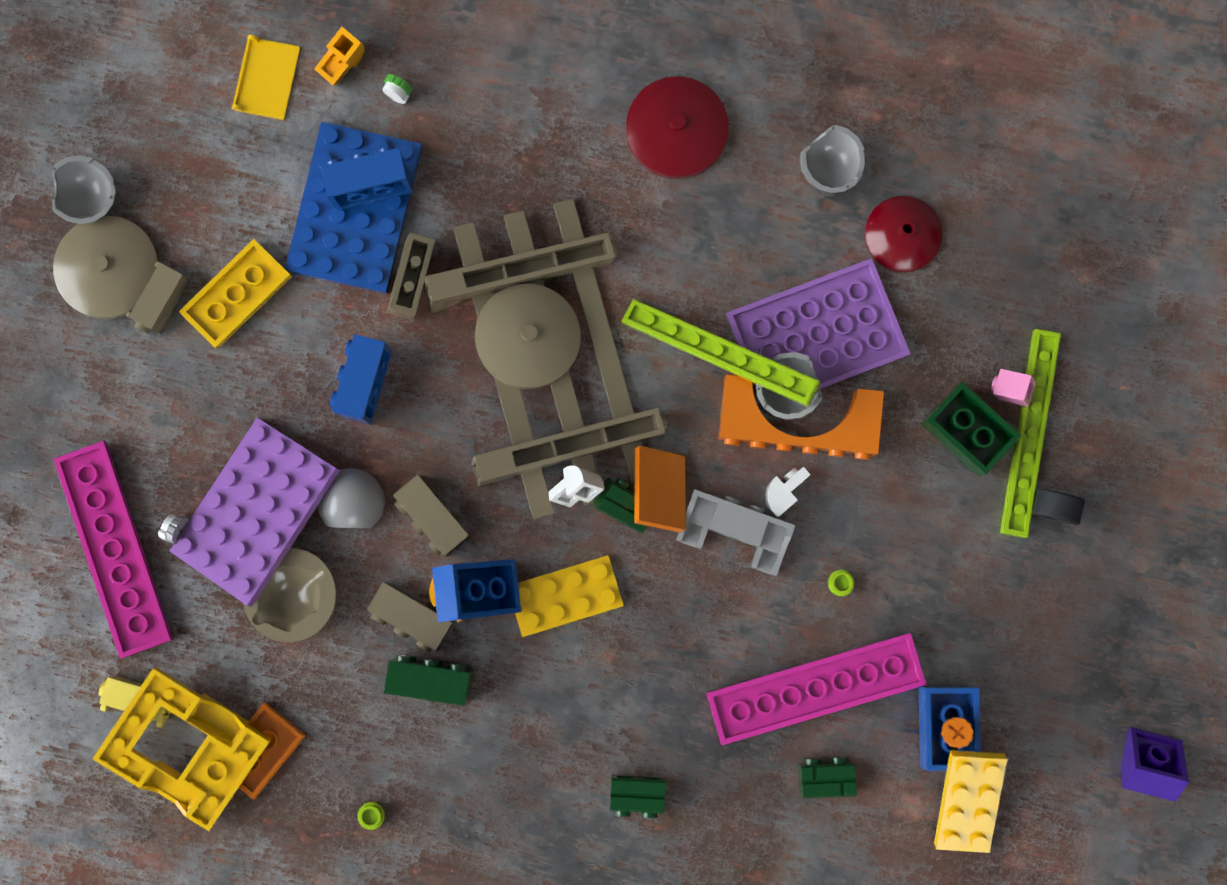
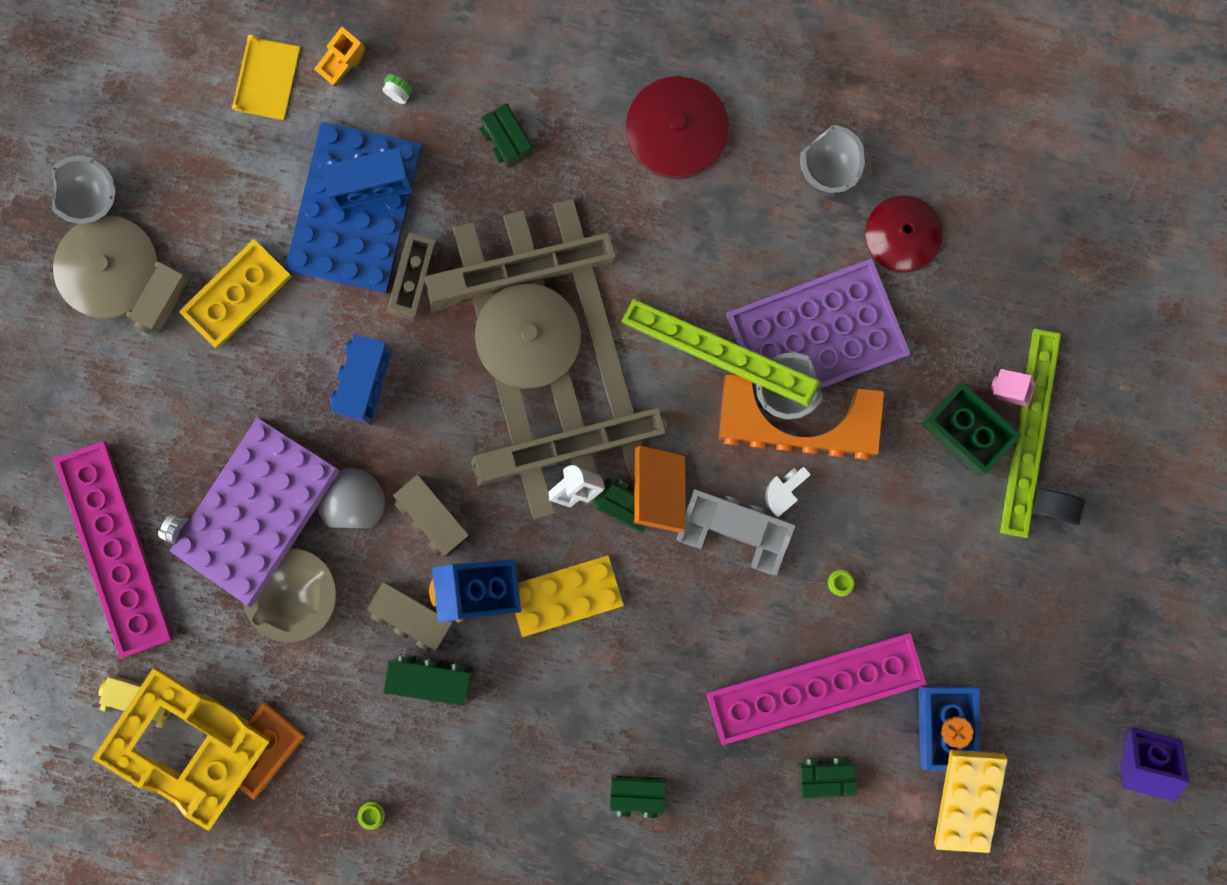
(506, 135): none -> dark green brick

